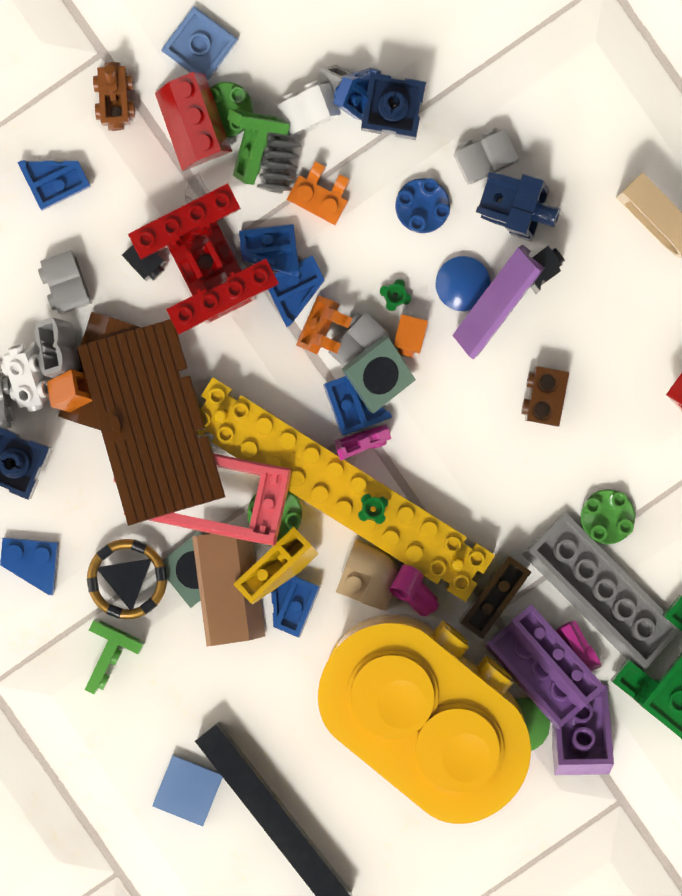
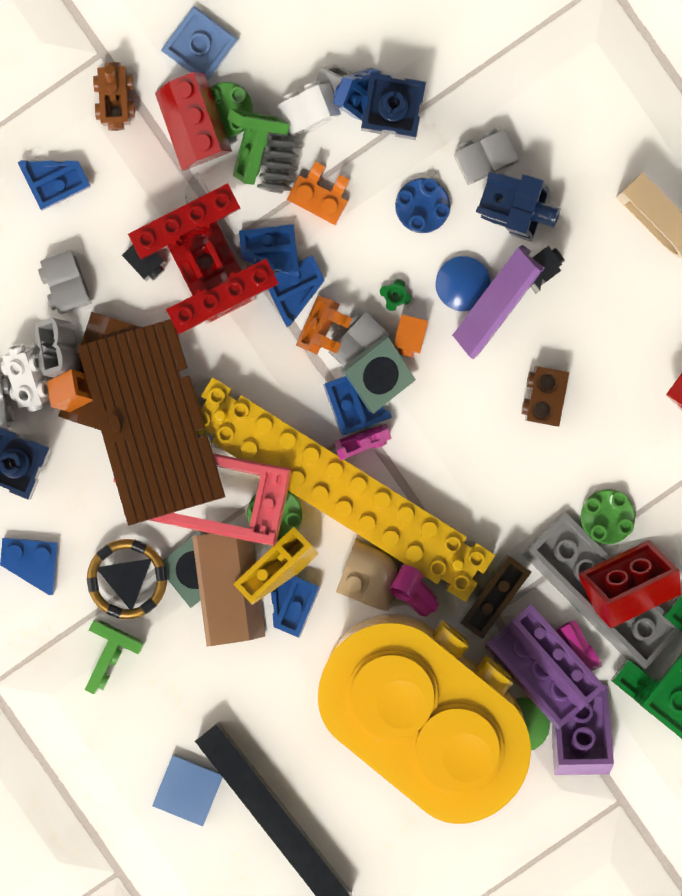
(366, 513): green plate -> none
(631, 583): none -> red slope

